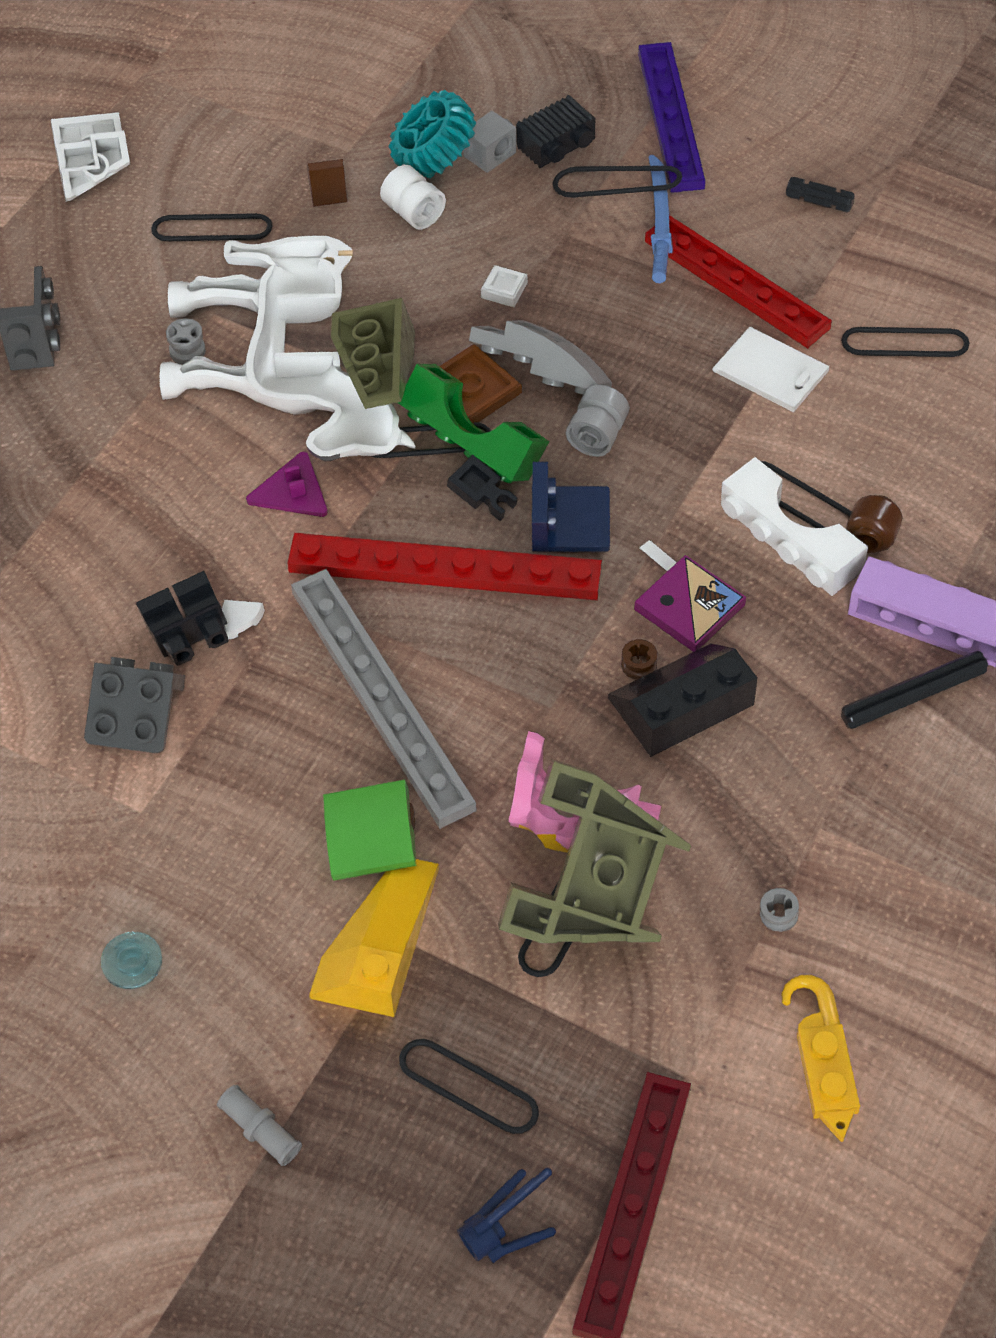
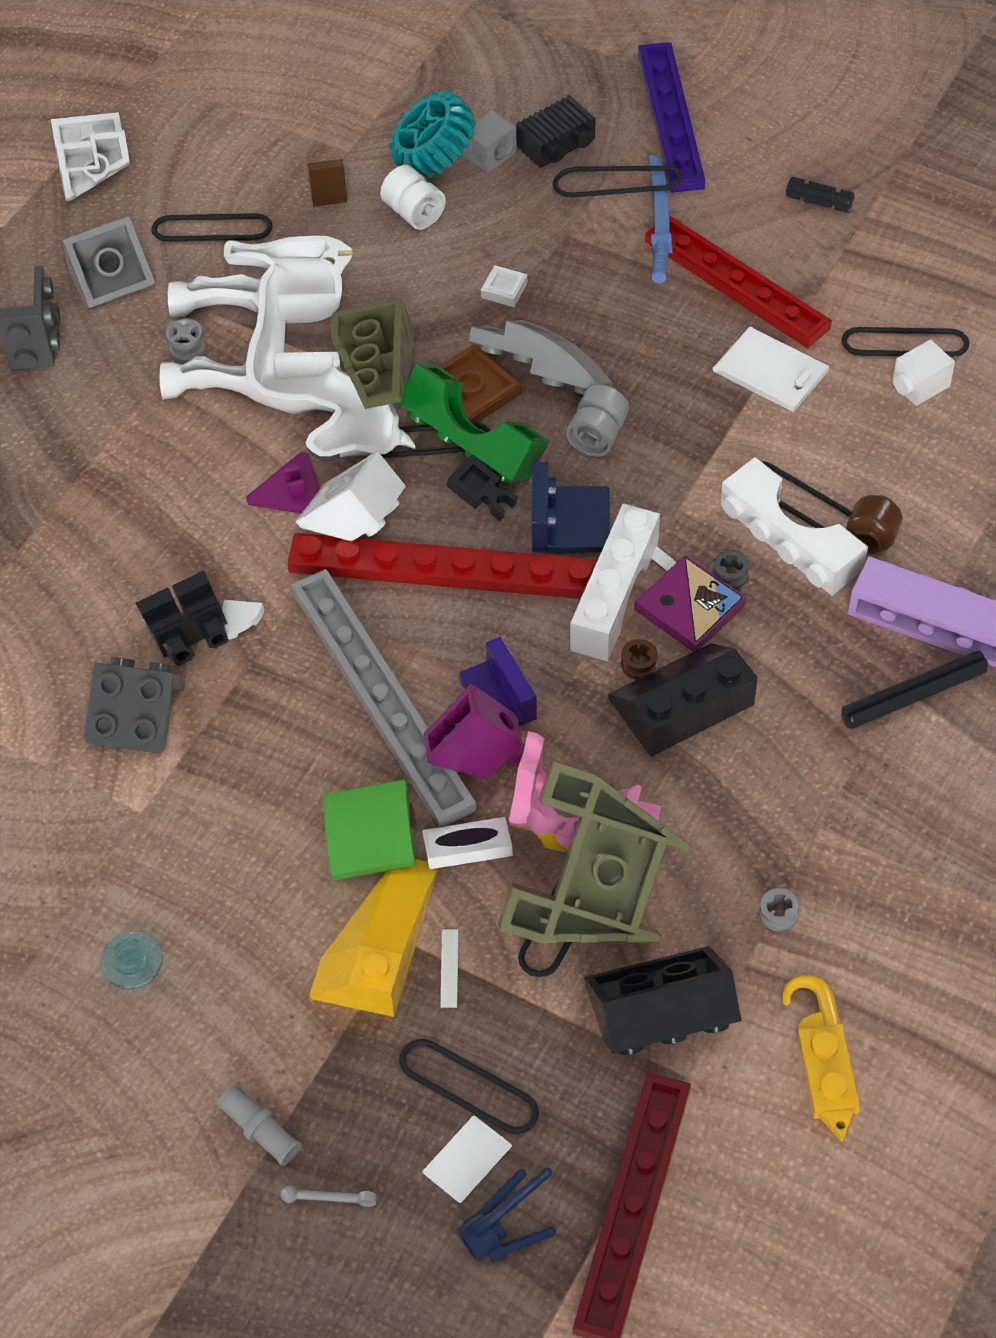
(107, 262): none -> light grey slope
(354, 500): none -> white slope
(365, 1198): none -> light grey hinge
(449, 968): none -> white piece
(467, 843): none -> white tile
(467, 1159): none -> white sticker
(474, 736): none -> magenta torso
(503, 681): none -> dark purple panel
(605, 598): none -> white arch
(663, 1000): none -> black slope
(732, 559): none -> dark grey bush
(923, 372): none -> white brick

